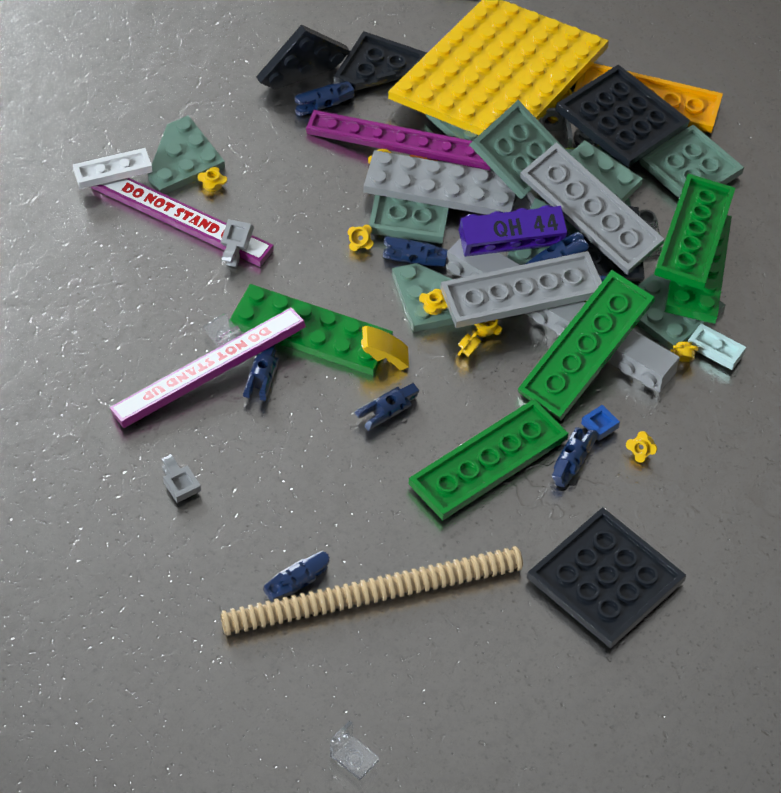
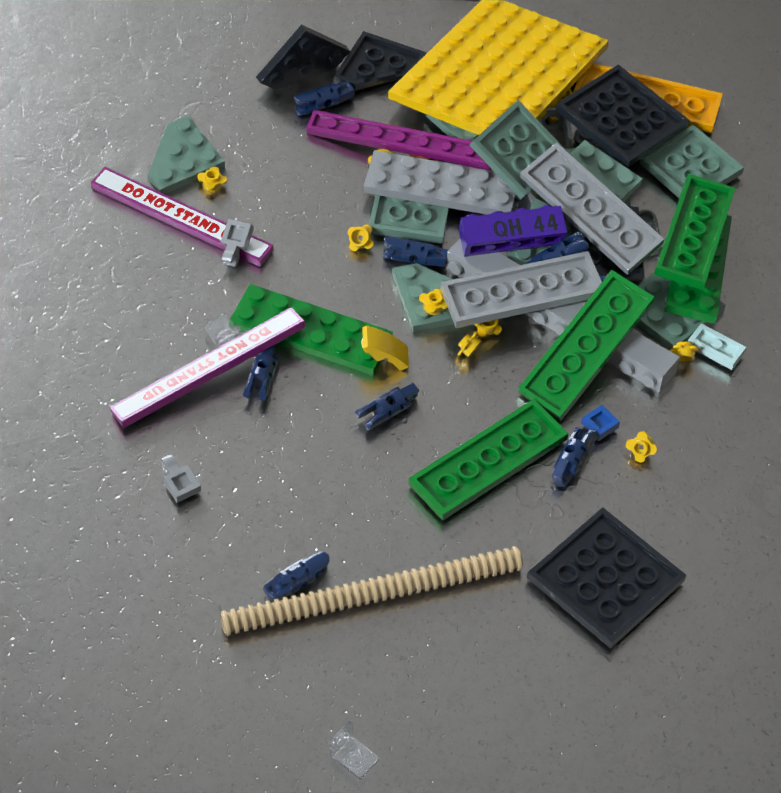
(112, 168): white plate -> none

